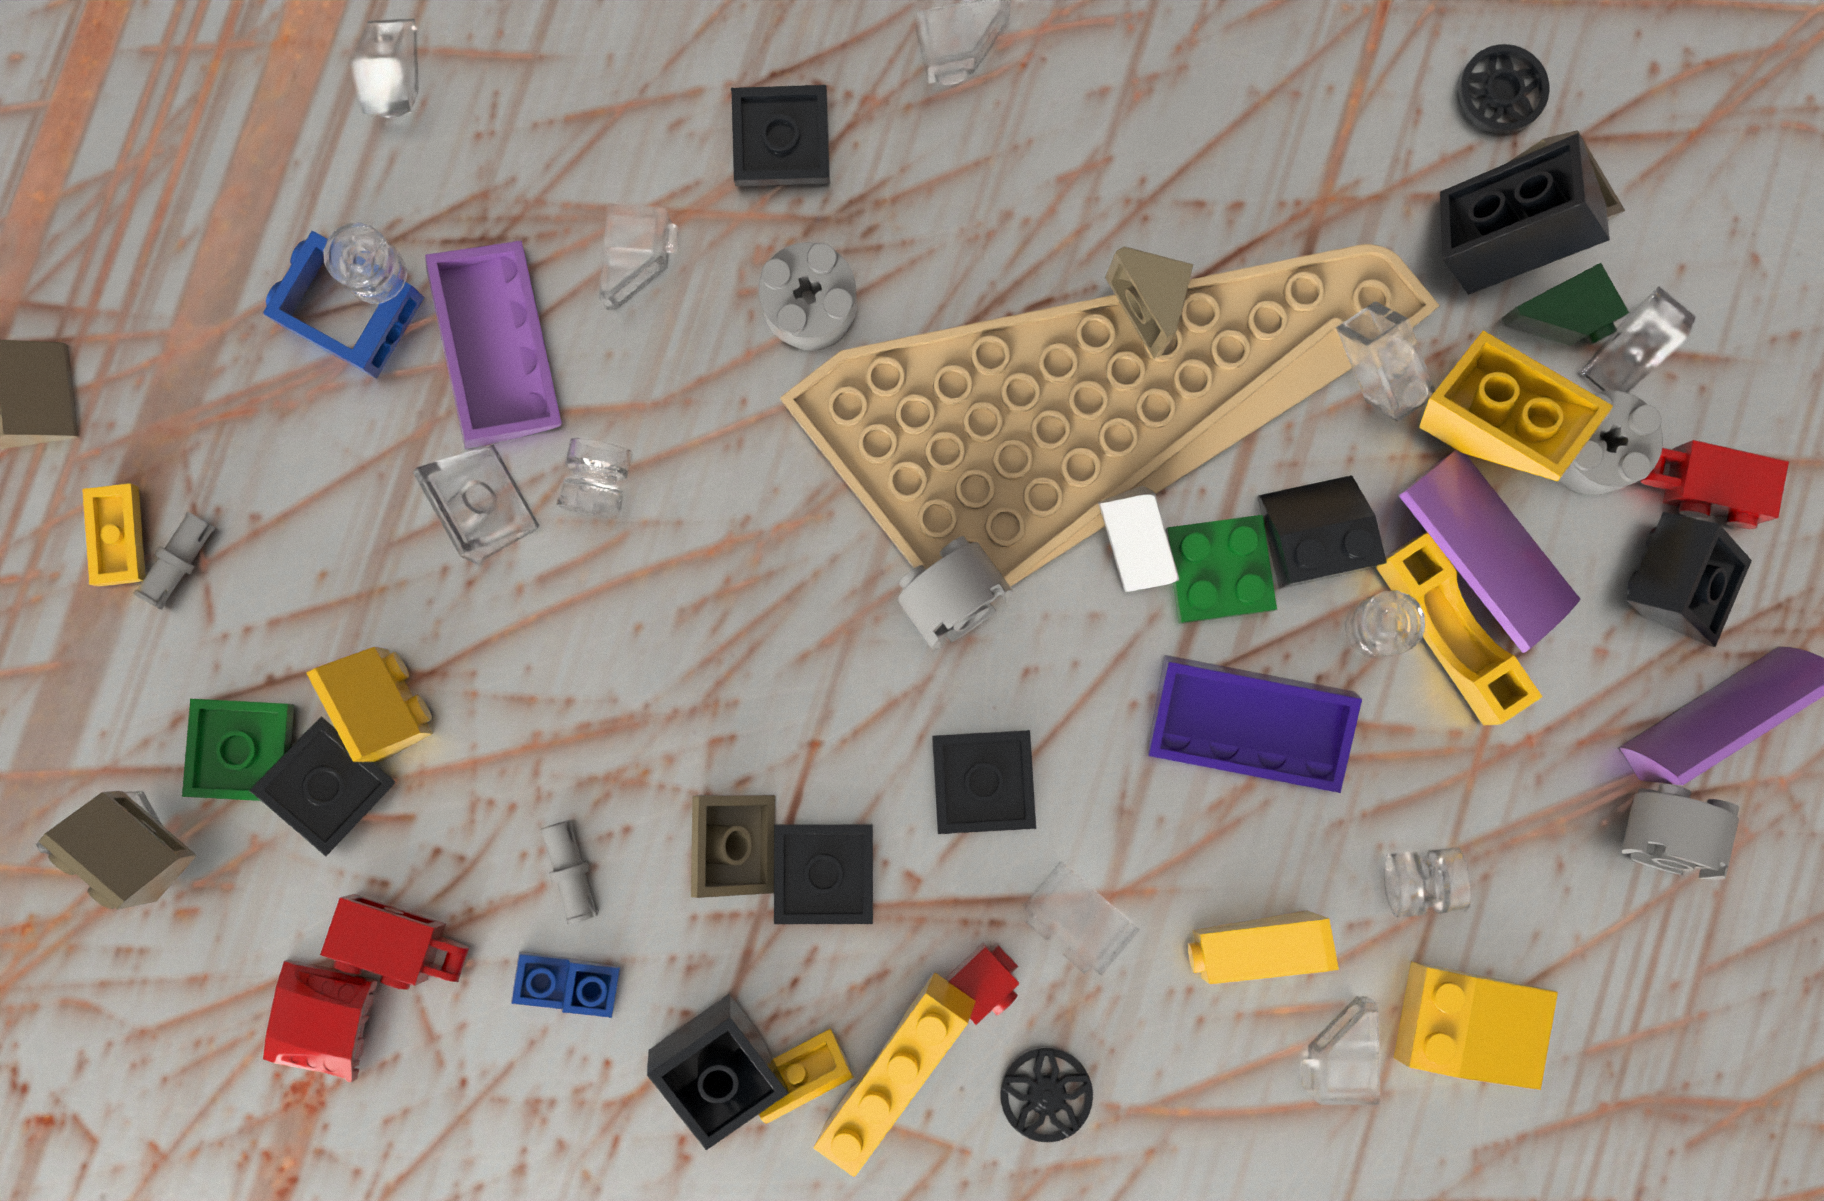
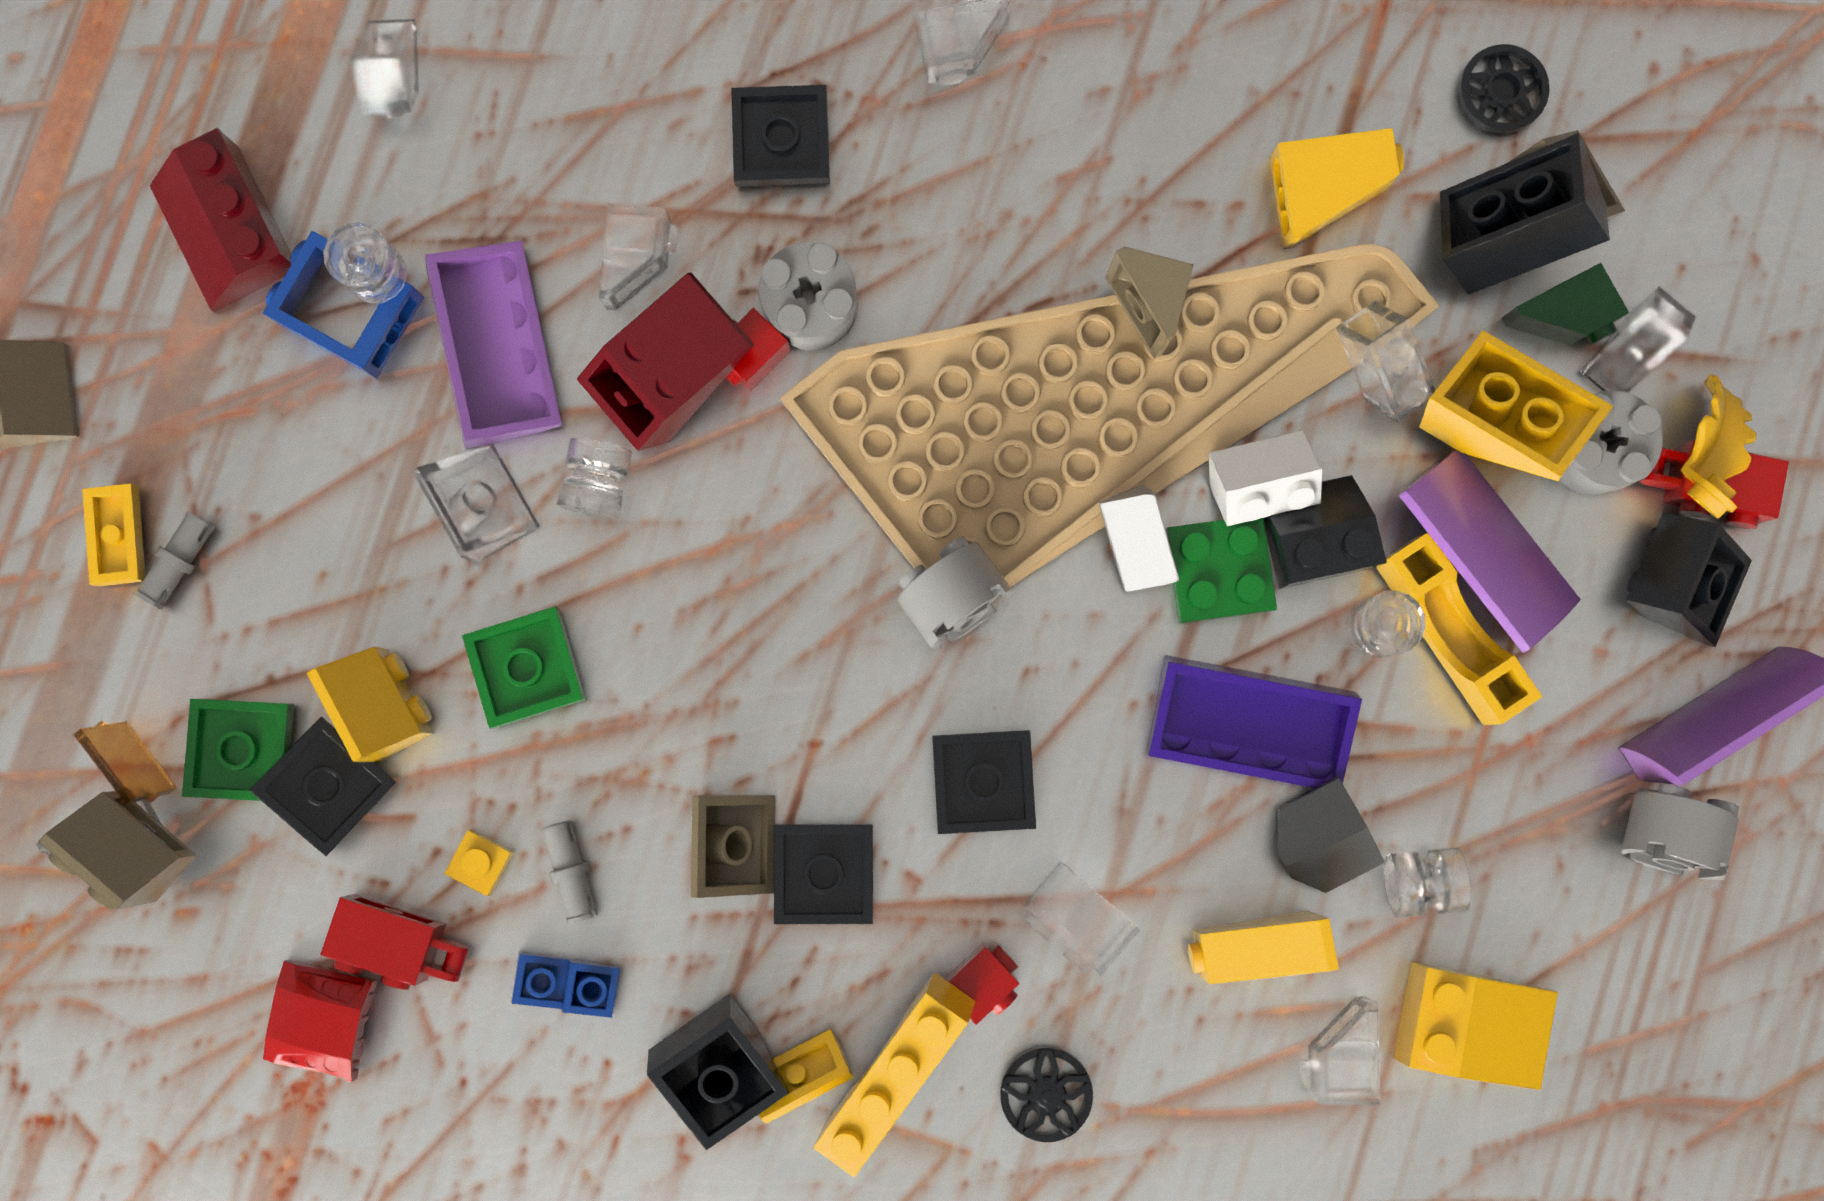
(125, 761): none -> clear orange piece
(220, 219): none -> dark red slope
(479, 862): none -> yellow plate
(523, 667): none -> green plate
(665, 364): none -> dark red slope
(768, 351): none -> red brick
(1265, 478): none -> white brick
(1325, 838): none -> dark grey slope
(1329, 178): none -> yellow slope
(1719, 450): none -> yellow plant

